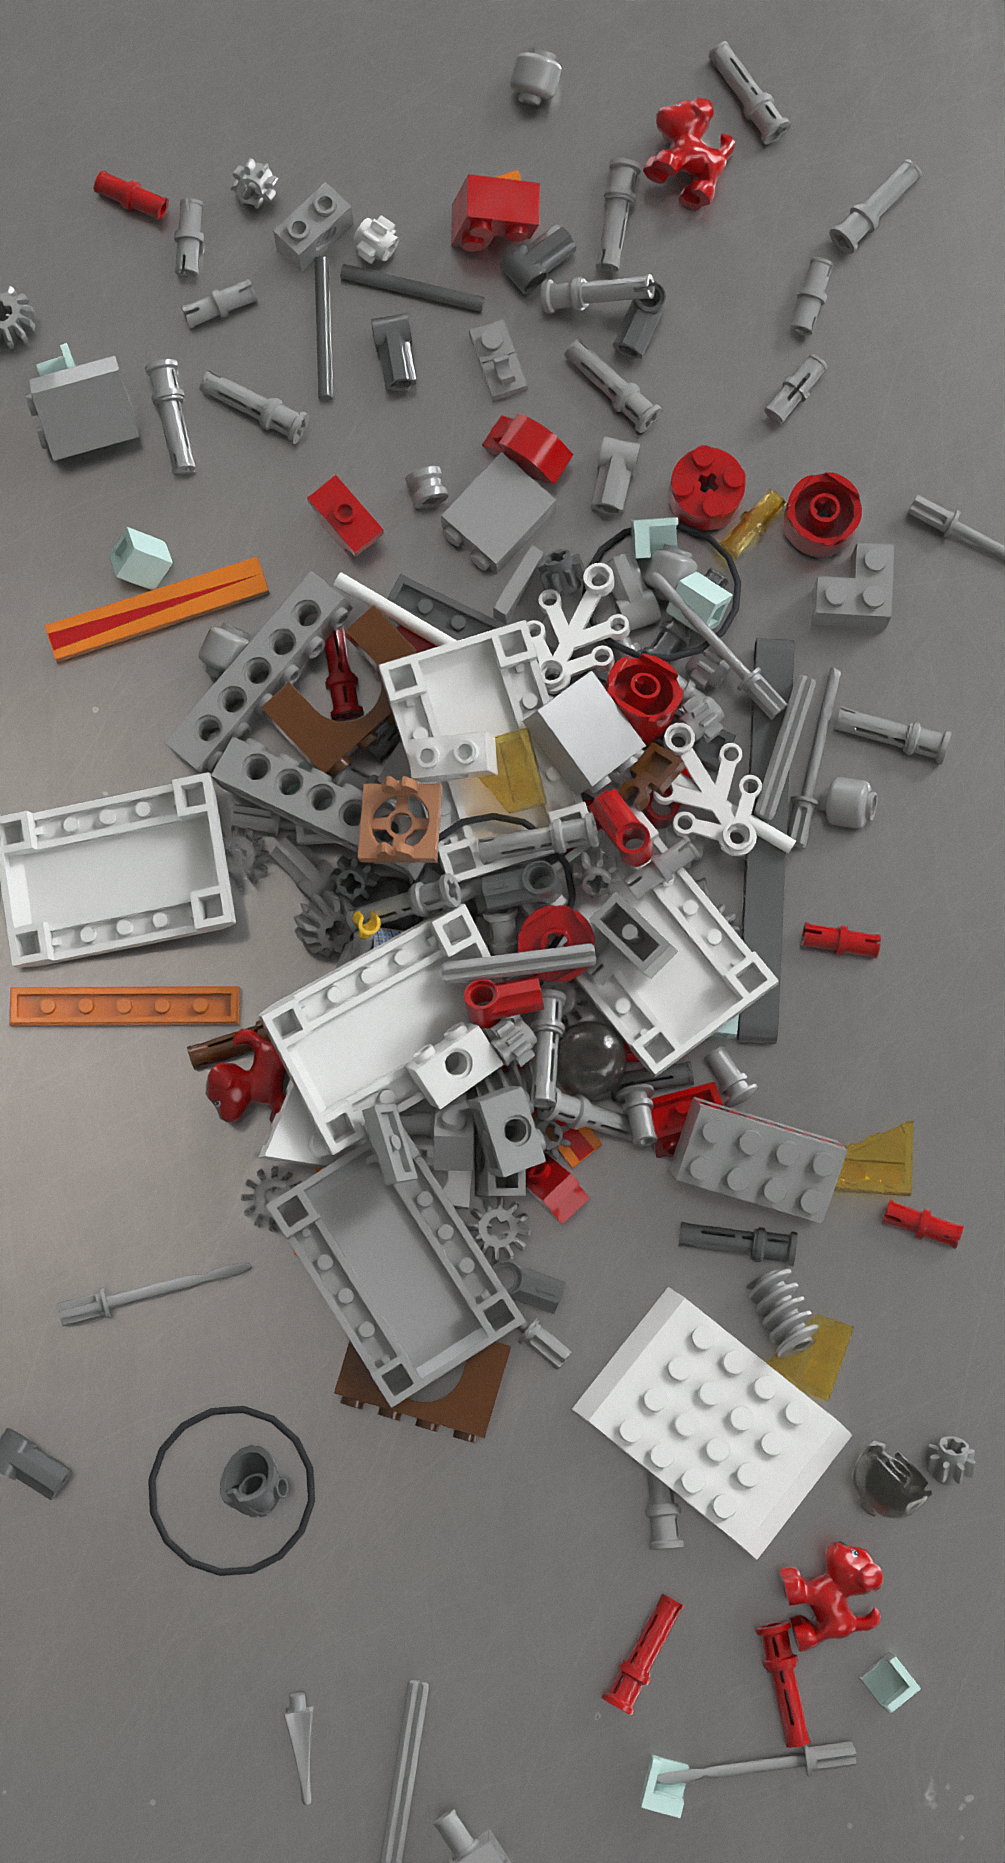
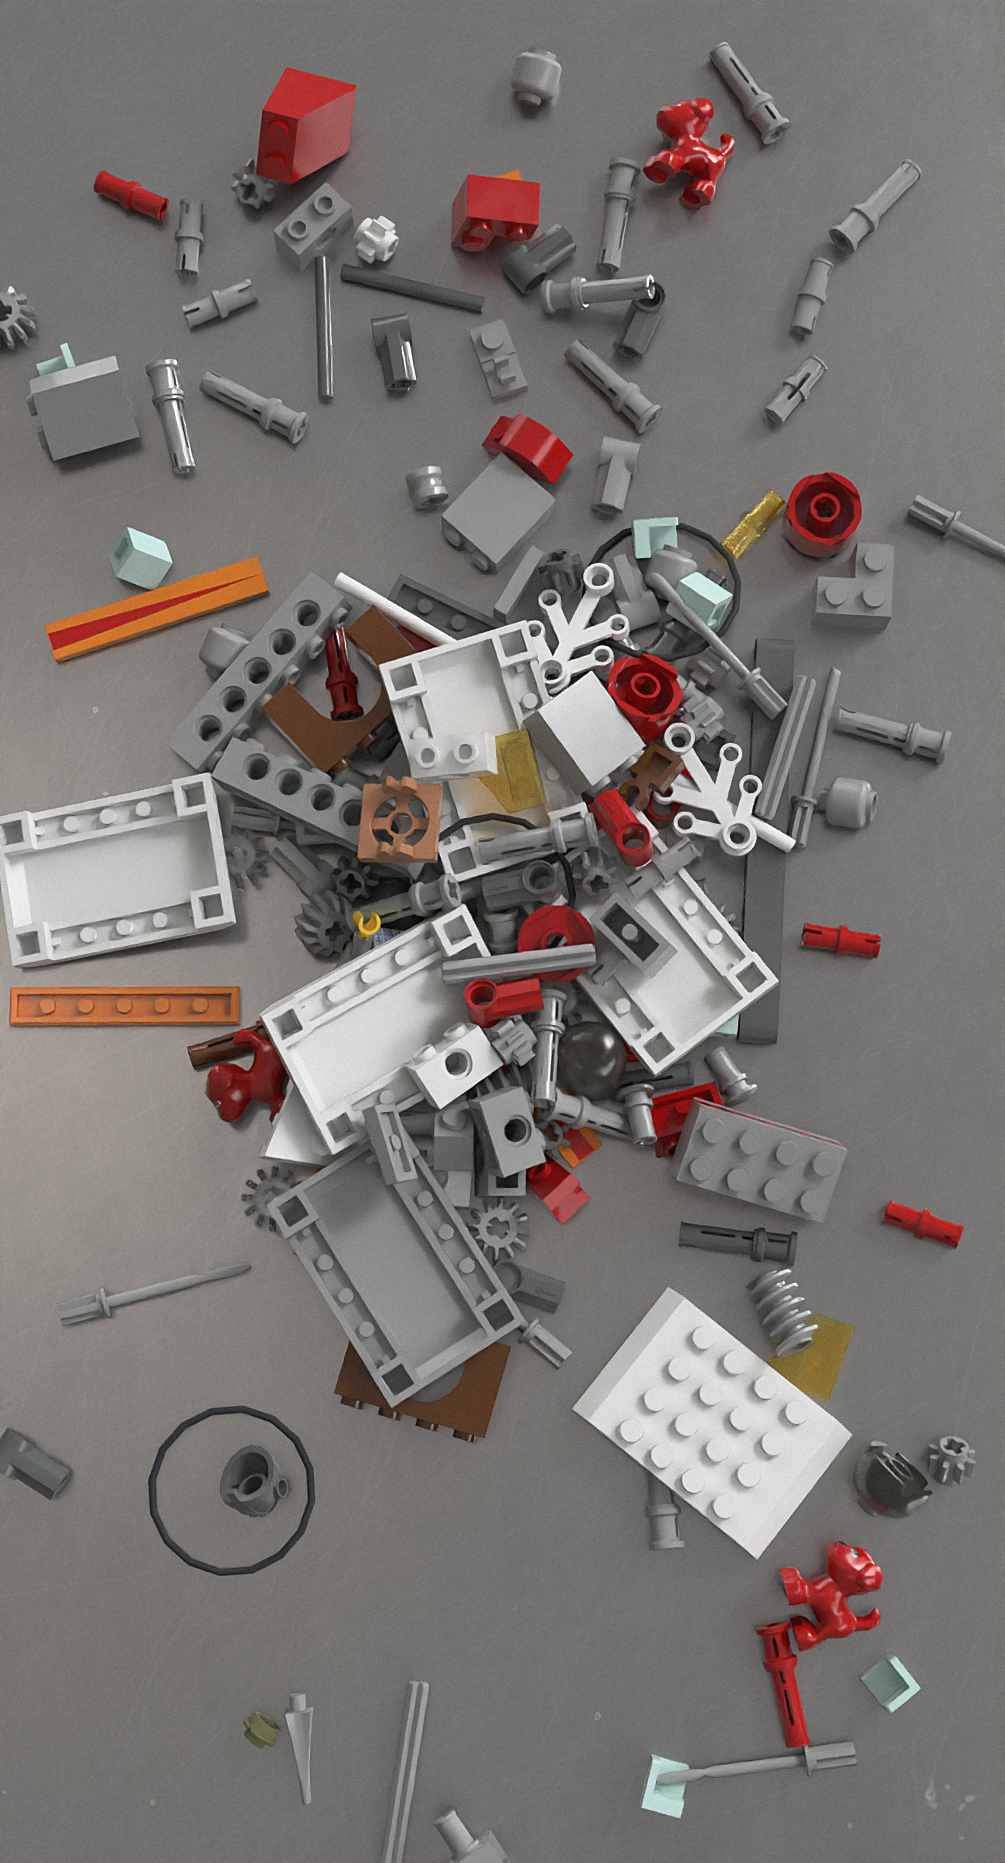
(261, 1730): none -> olive plate
(304, 125): none -> red slope
(344, 516): red brick -> none
(634, 1672): red pin -> none
(704, 469): red brick -> none
(880, 1163): clear yellow wing -> none

